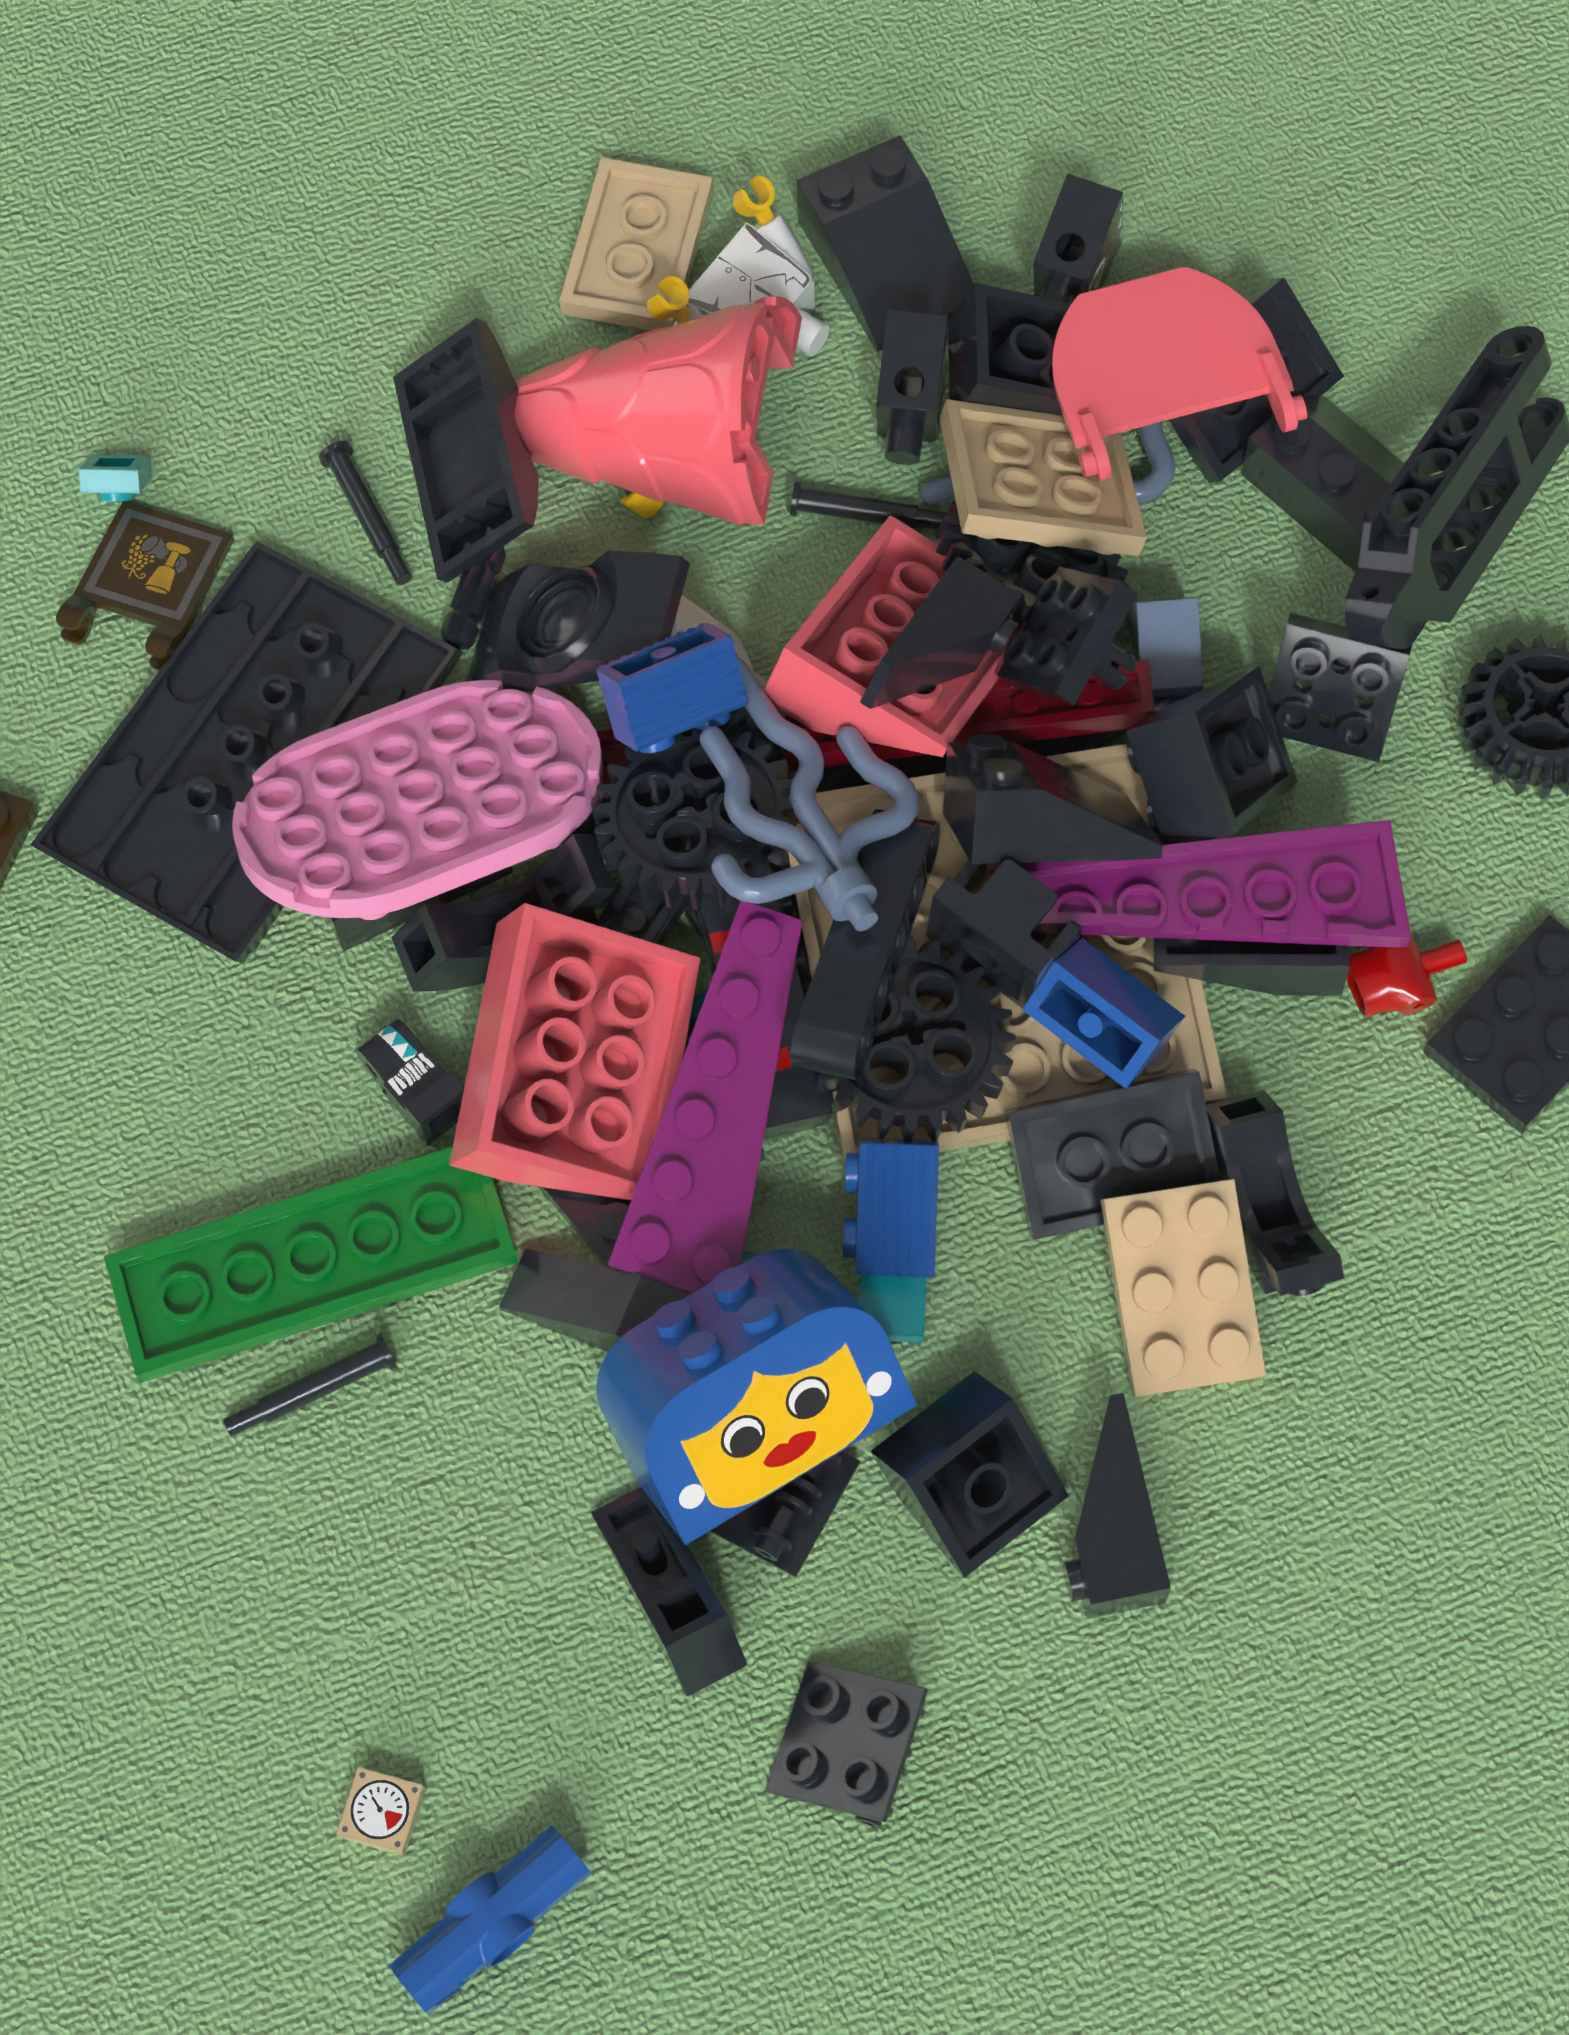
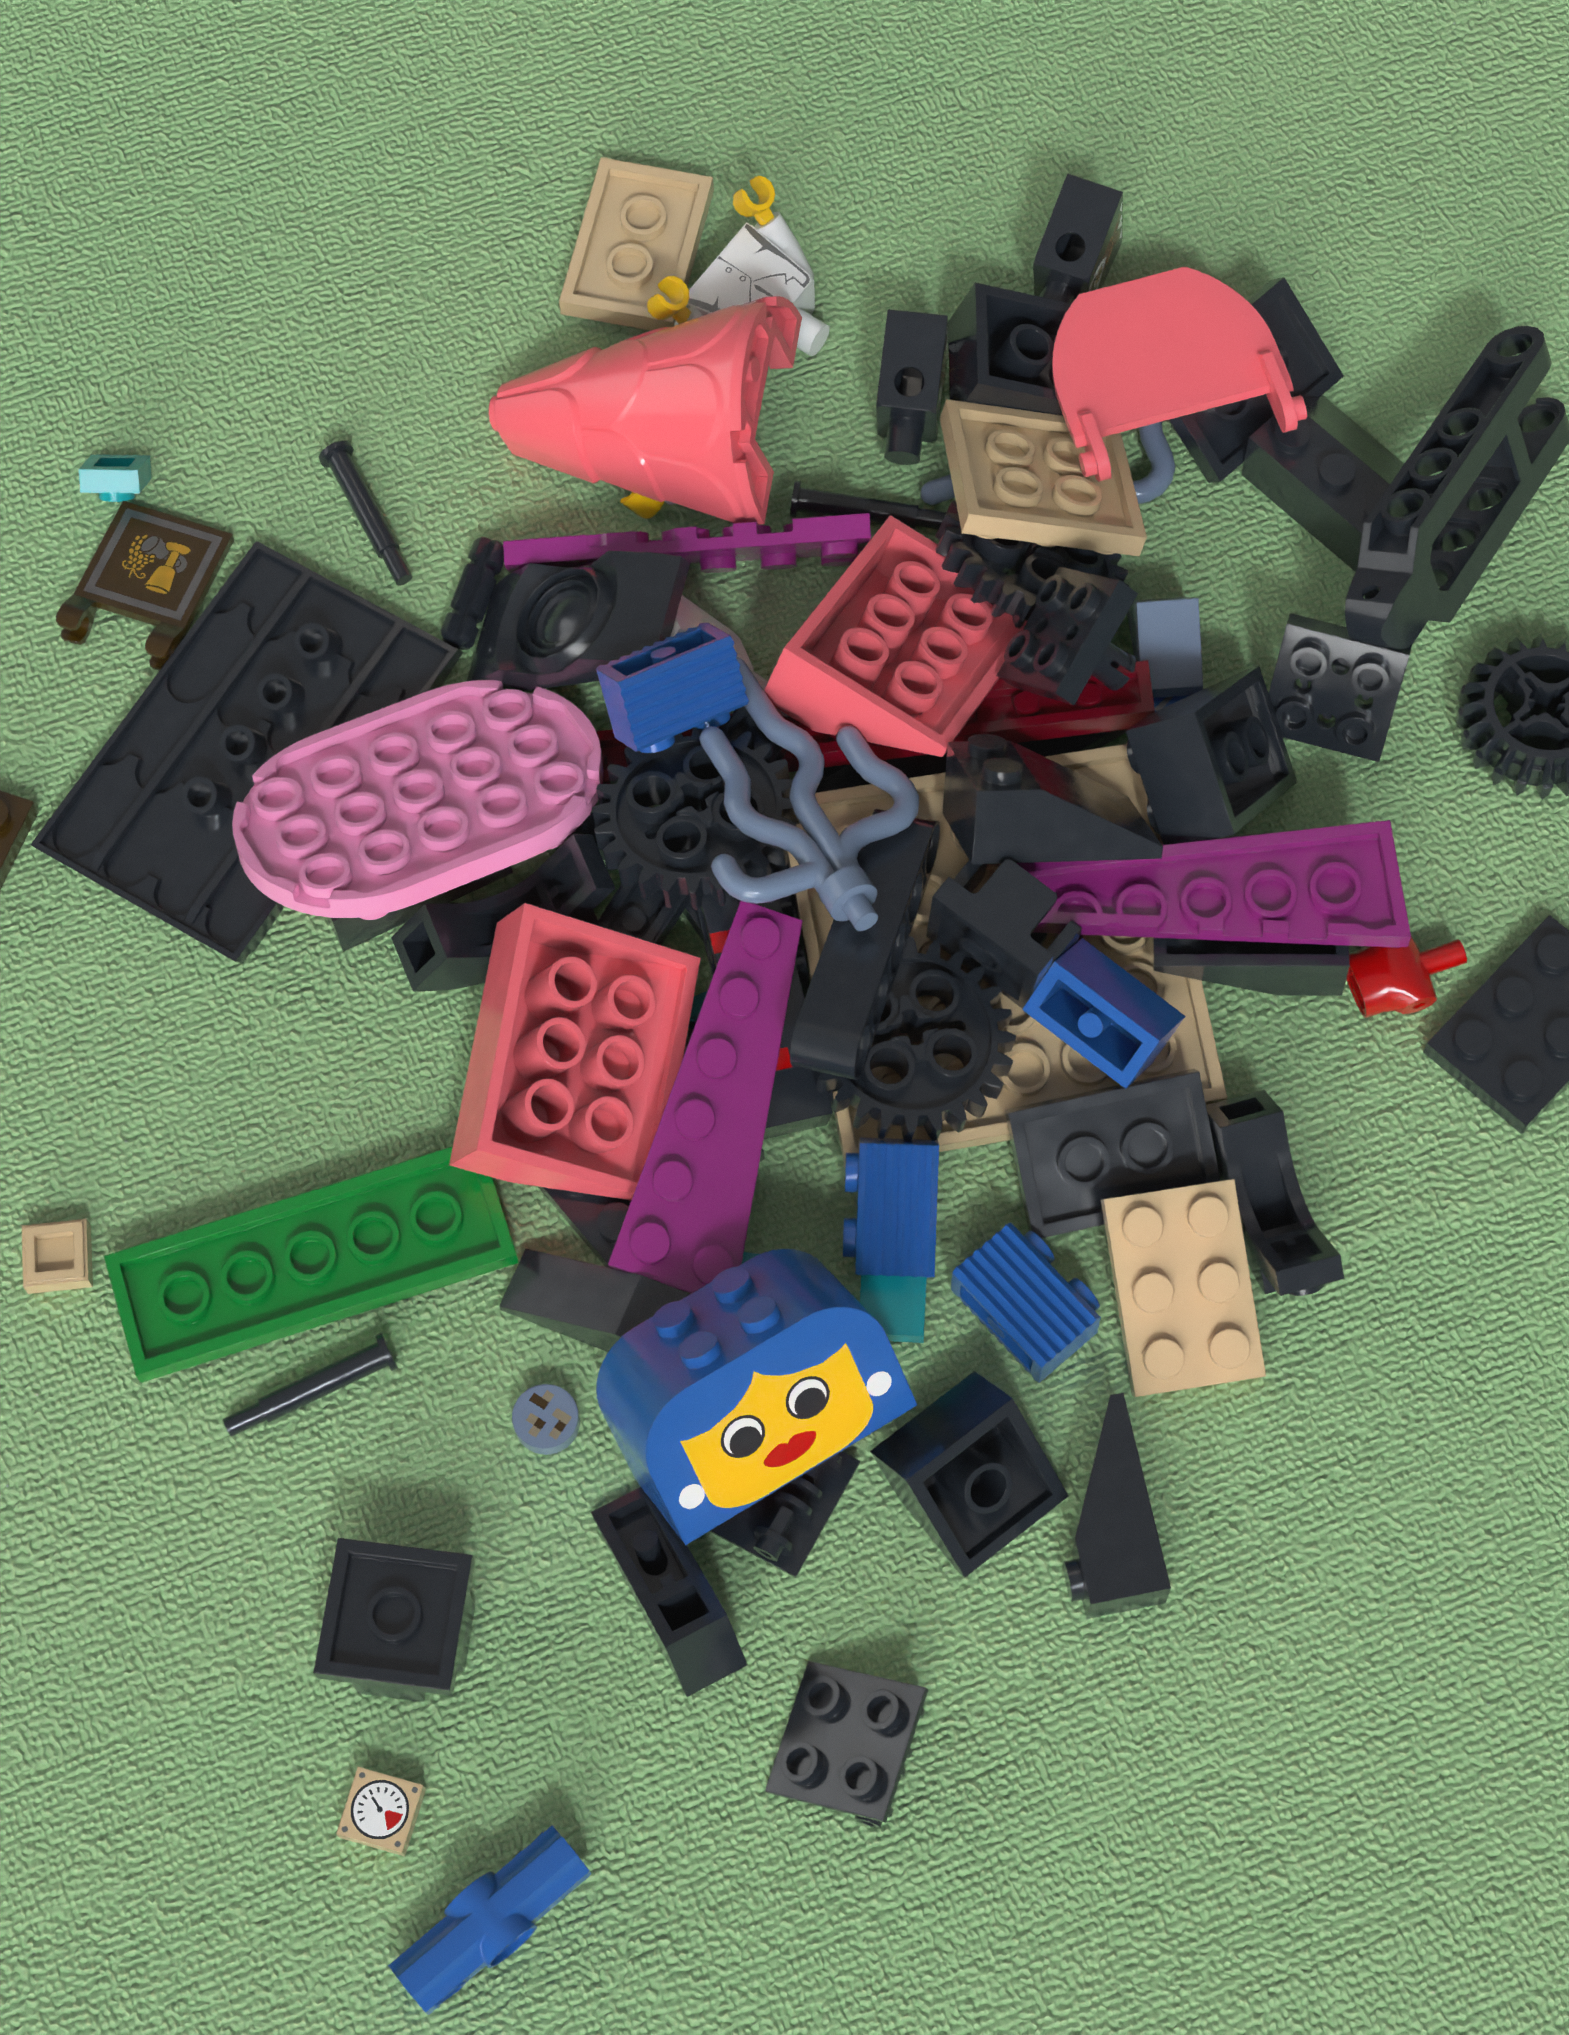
(57, 1256): none -> tan tile
(396, 1619): none -> black panel
(412, 1080): black leg -> none
(466, 449): black slope -> none
(546, 1419): none -> sand blue tile
(832, 538): none -> magenta wing
(883, 236): black slope -> none
(946, 635): black slope -> none
(1027, 1300): none -> blue brick

